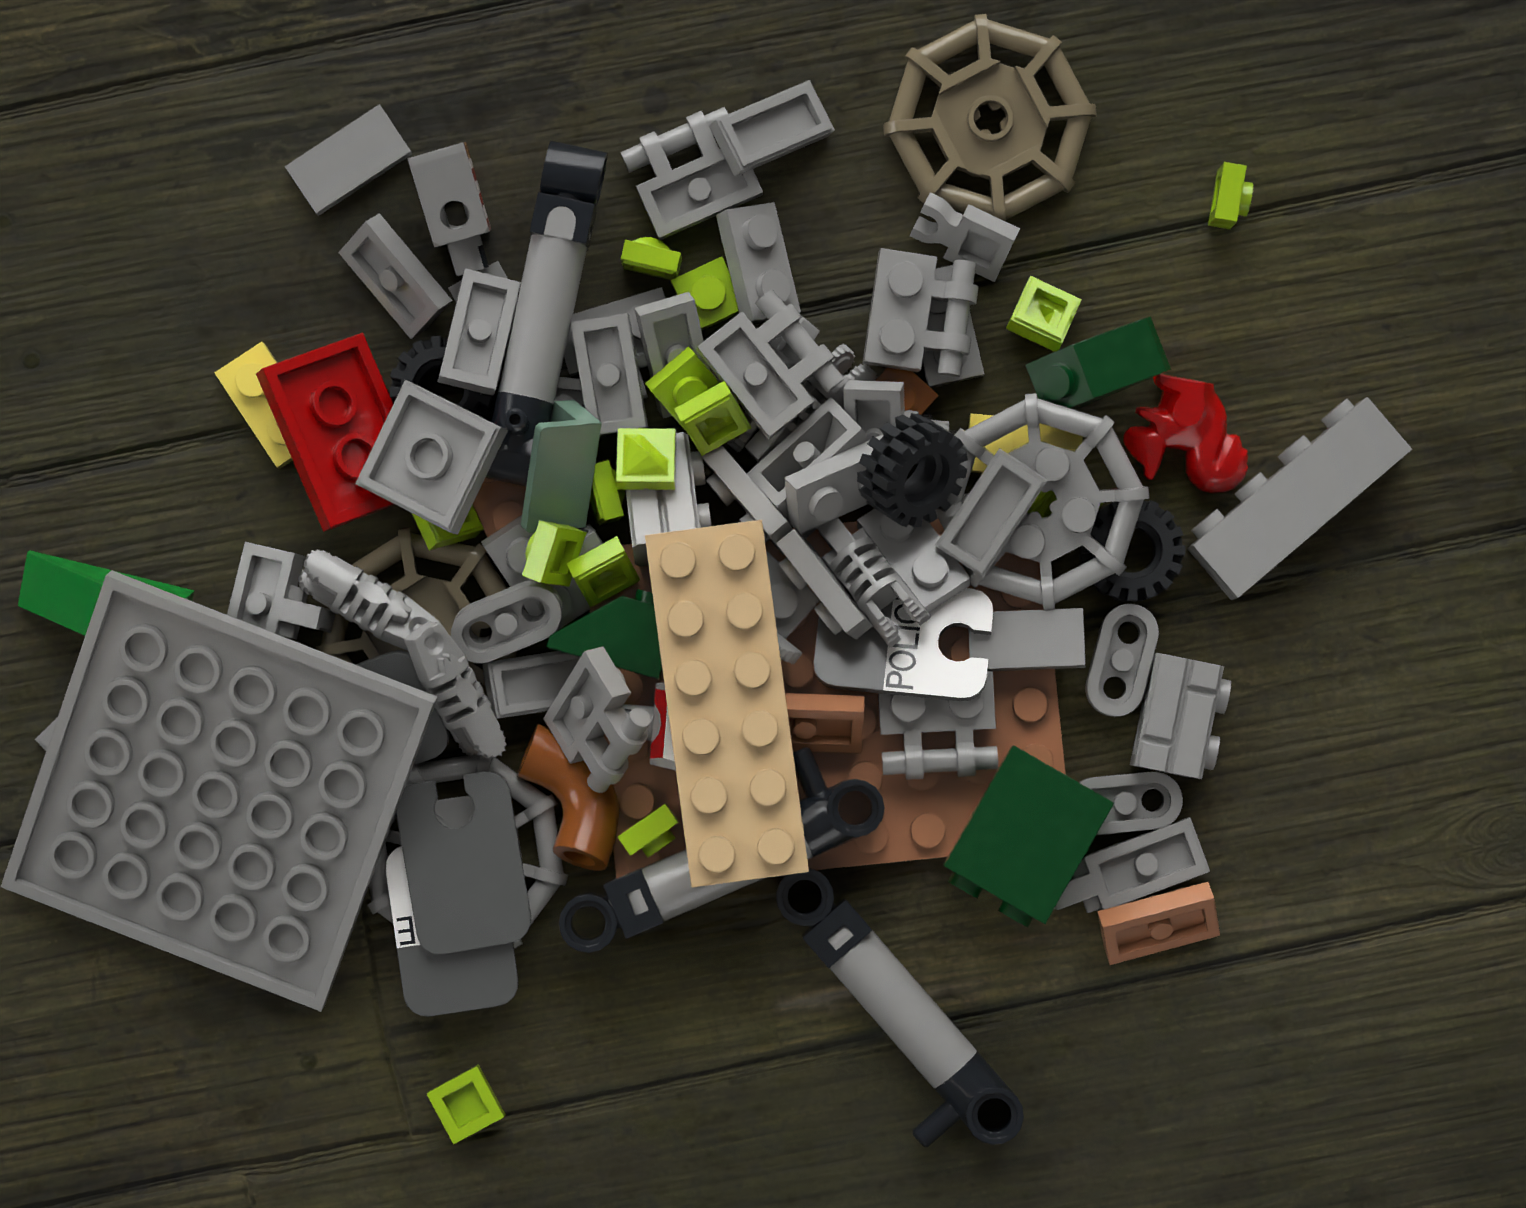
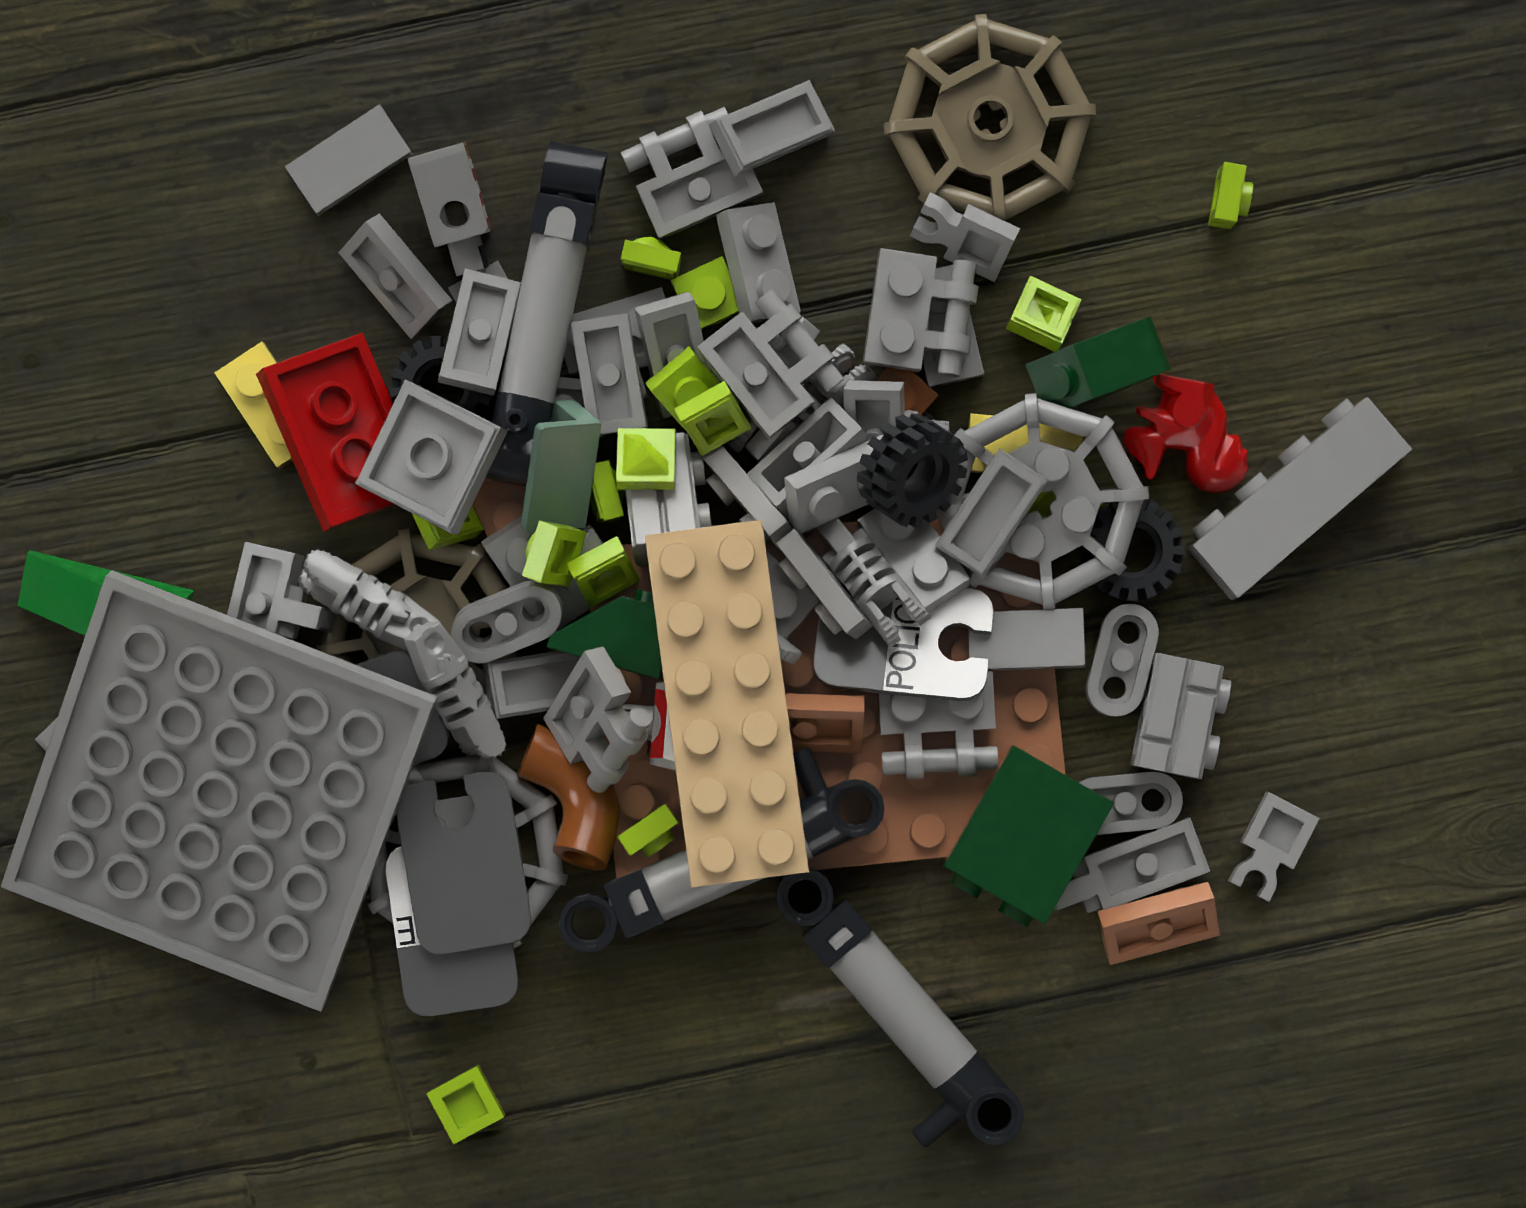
(1276, 836): none -> light grey plate

